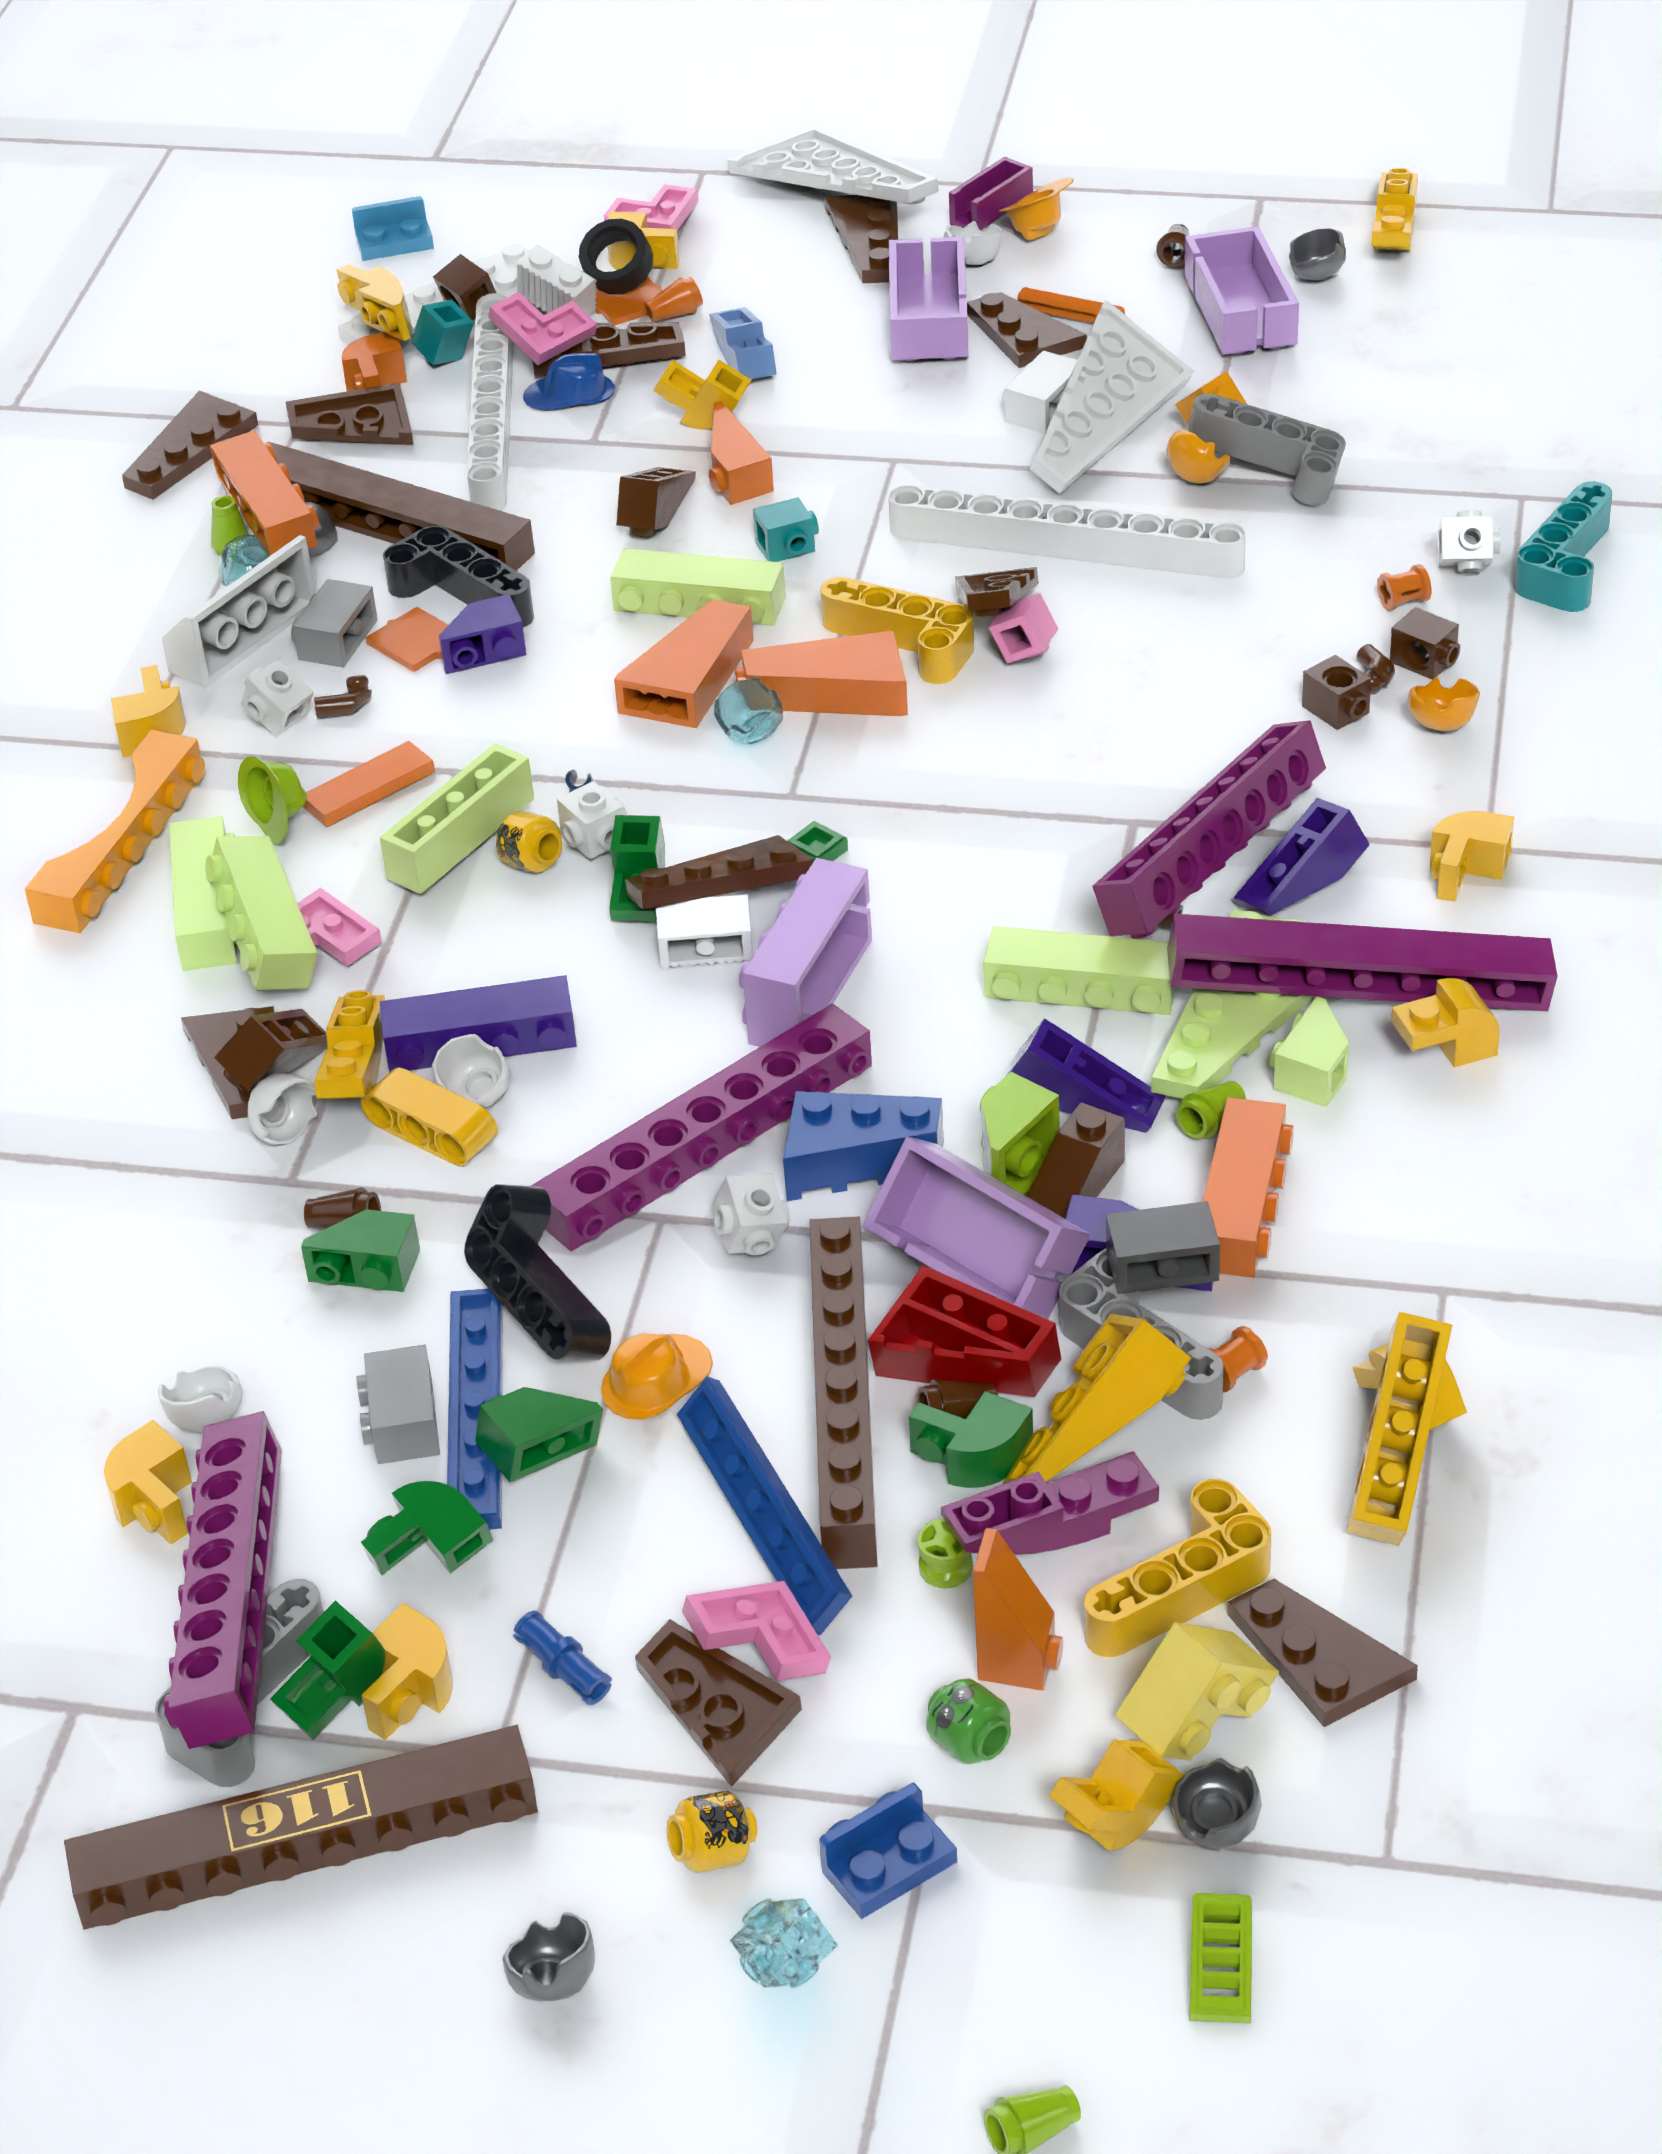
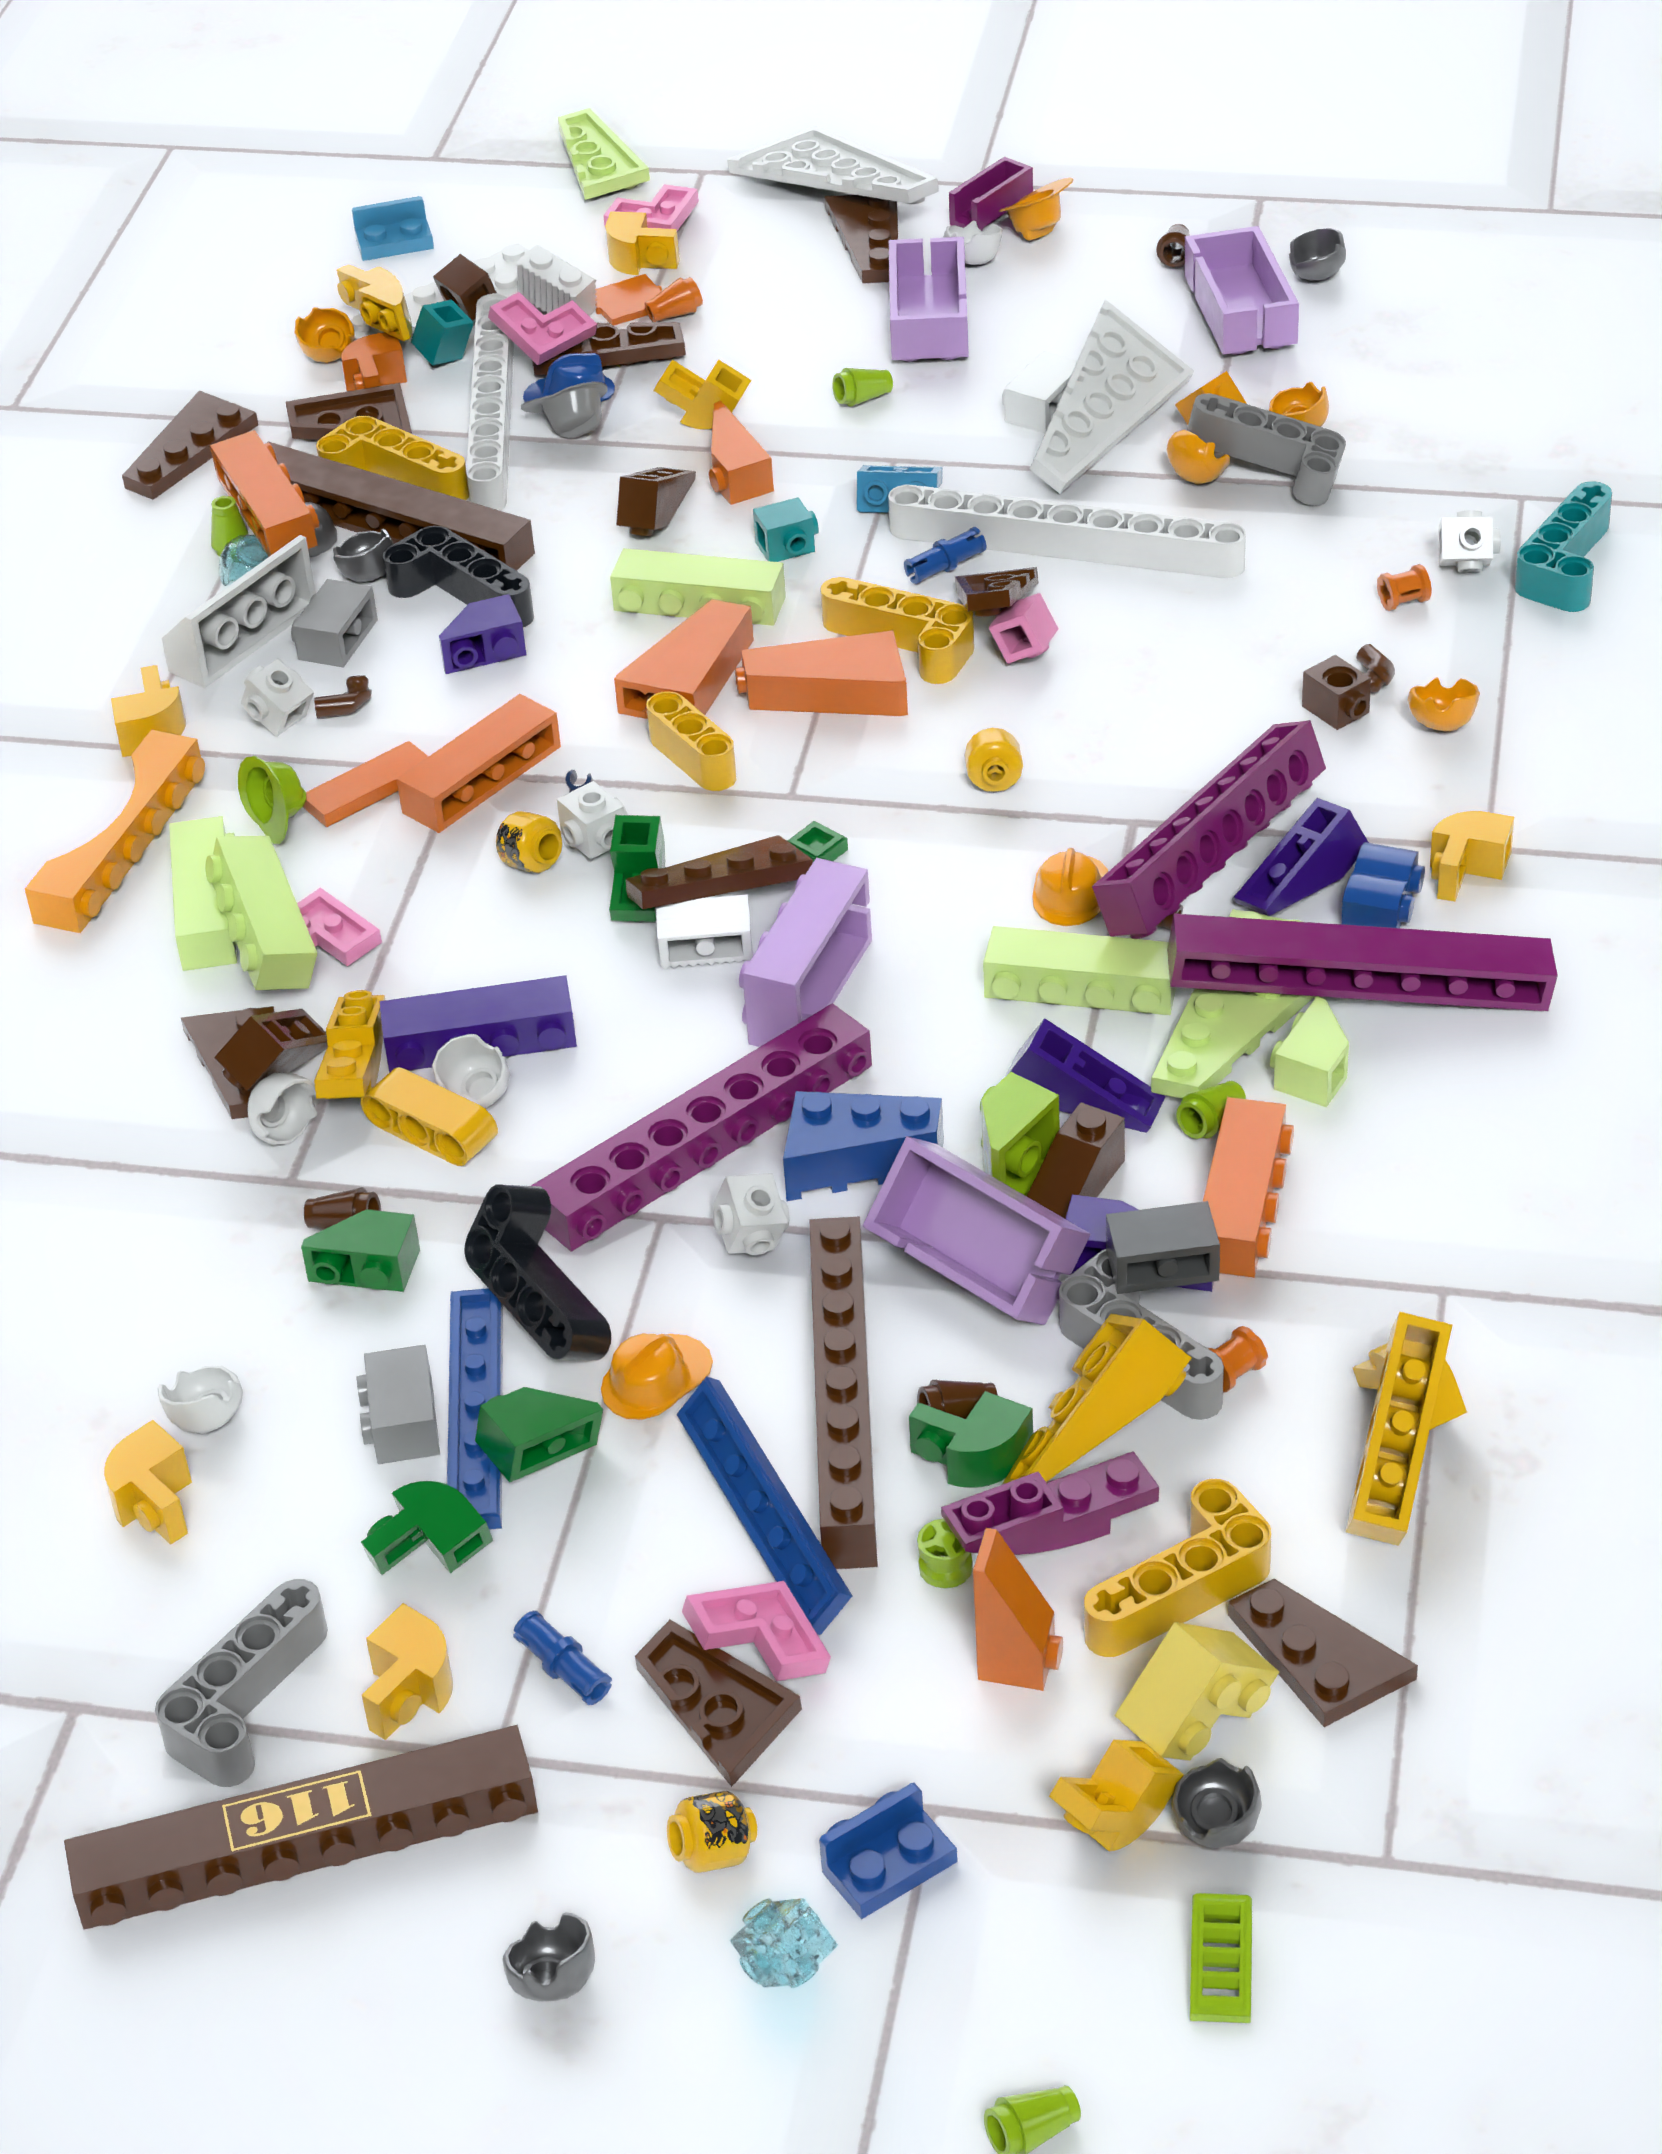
(225, 1582): magenta brick -> none
(324, 334): none -> light orange hair
(340, 1668): green brick -> none
(362, 555): none -> flat silver hair
(395, 454): none -> yellow beam
(410, 639): orange piece -> none
(456, 818): yellowish green brick -> none
(478, 763): none -> orange brick
(571, 409): none -> light grey piece
(599, 155): none -> yellowish green wing
(605, 234): black tyre -> none
(691, 741): none -> yellow beam
(744, 343): medium blue slope -> none
(748, 711): clear light blue hair -> none
(860, 385): none -> lime cone
(877, 481): none -> dark azure bracket
(945, 555): none -> blue pin
(965, 1335): red wedge -> none
(968, 1721): bright green head -> none
(993, 760): none -> yellow head
(1022, 330): wing -> none
(1062, 305): orange axle -> none
(1065, 889): none -> light orange piece
(1303, 404): none -> light orange hair
(1382, 887): none -> blue brick
(1395, 210): yellow slope -> none
(1424, 643): reddish brown brick -> none
(1453, 1020): yellow brick -> none

